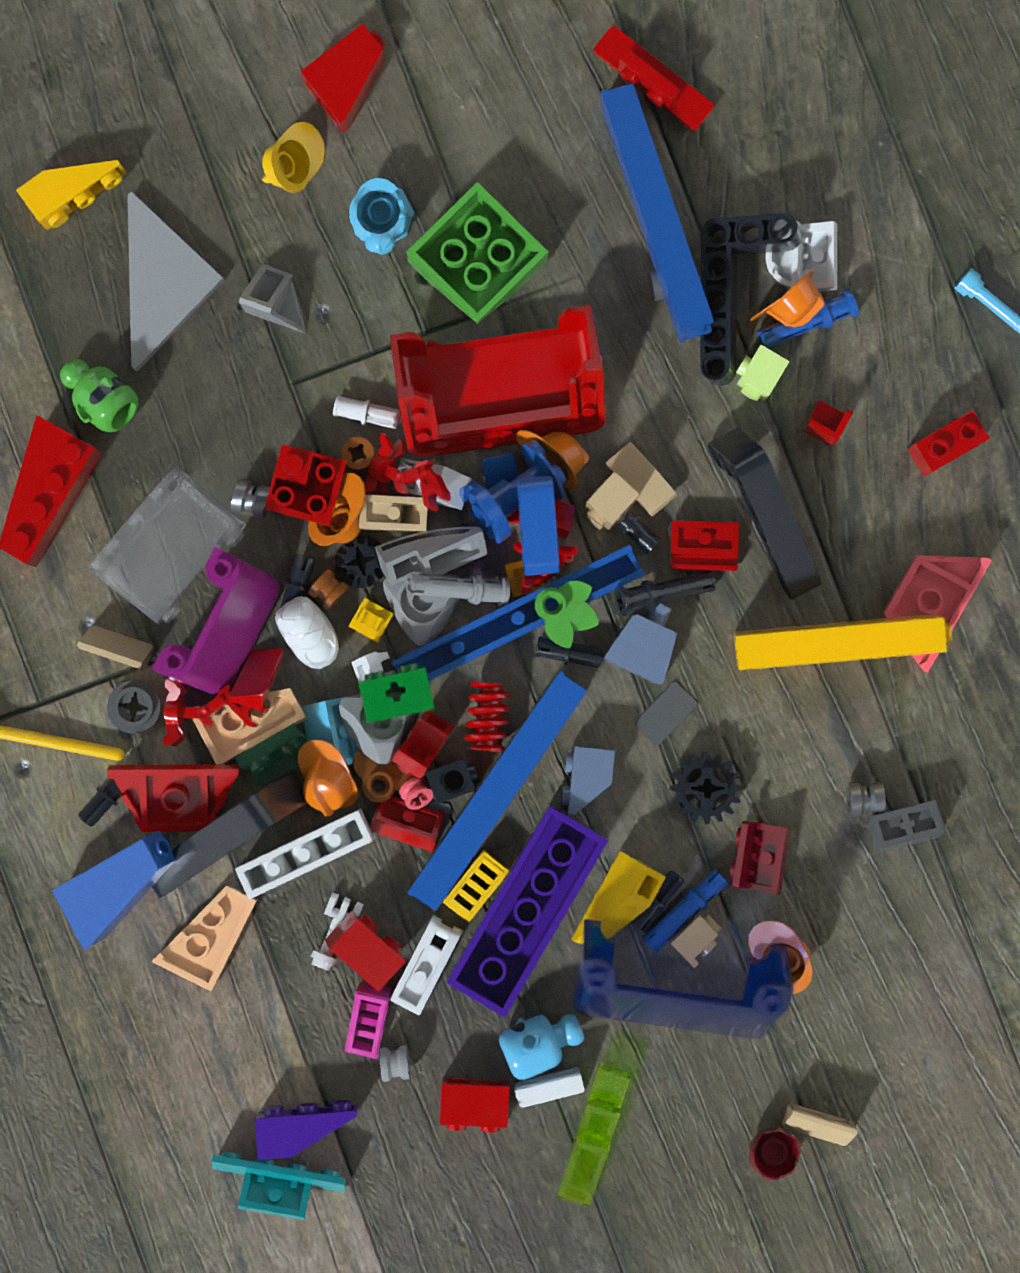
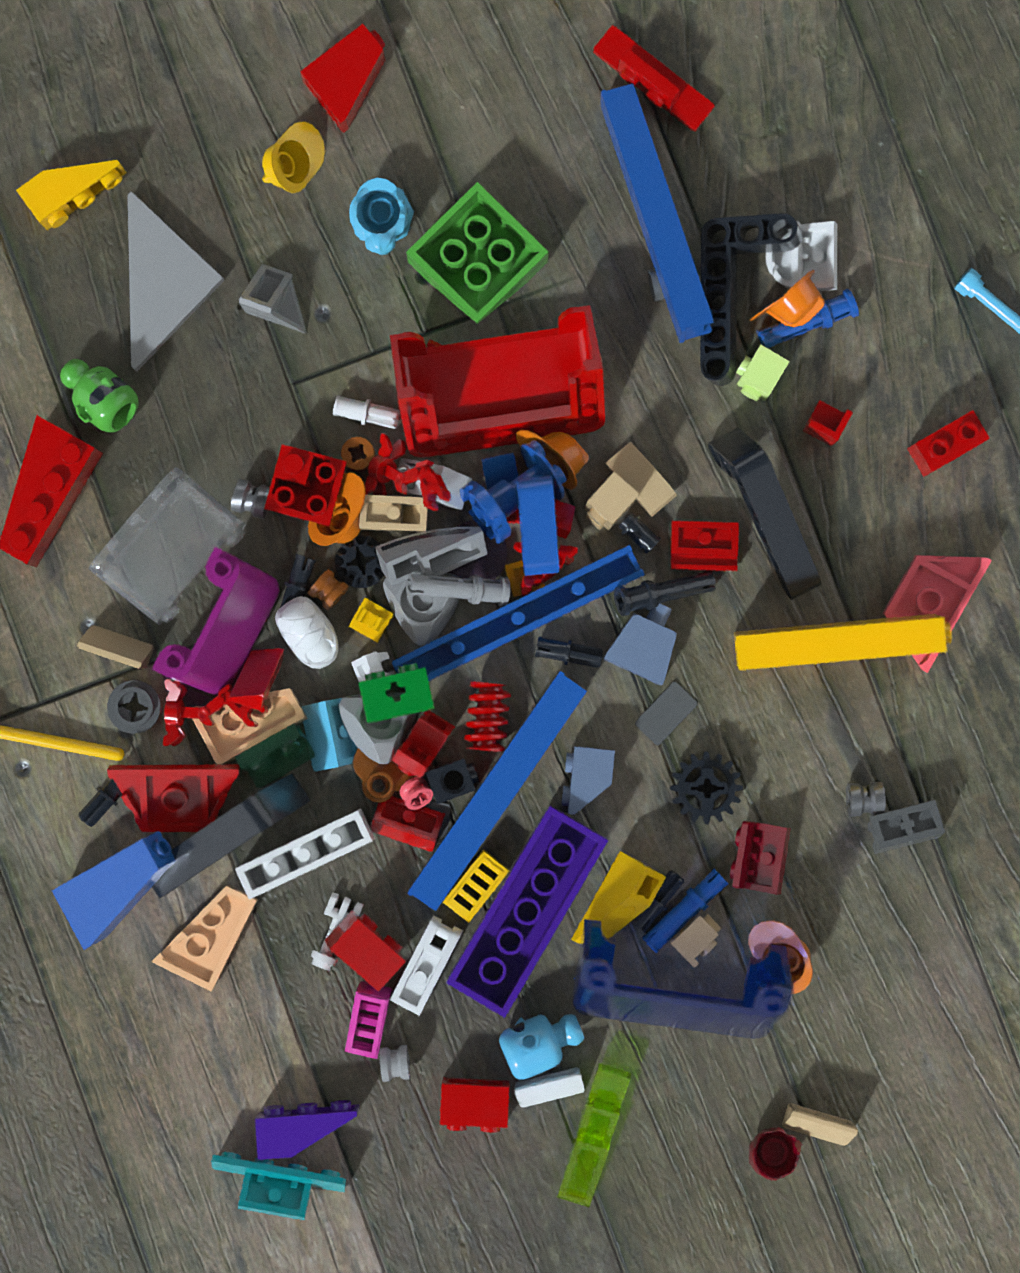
(326, 776): orange piece -> none
(571, 612): bright green plate -> none

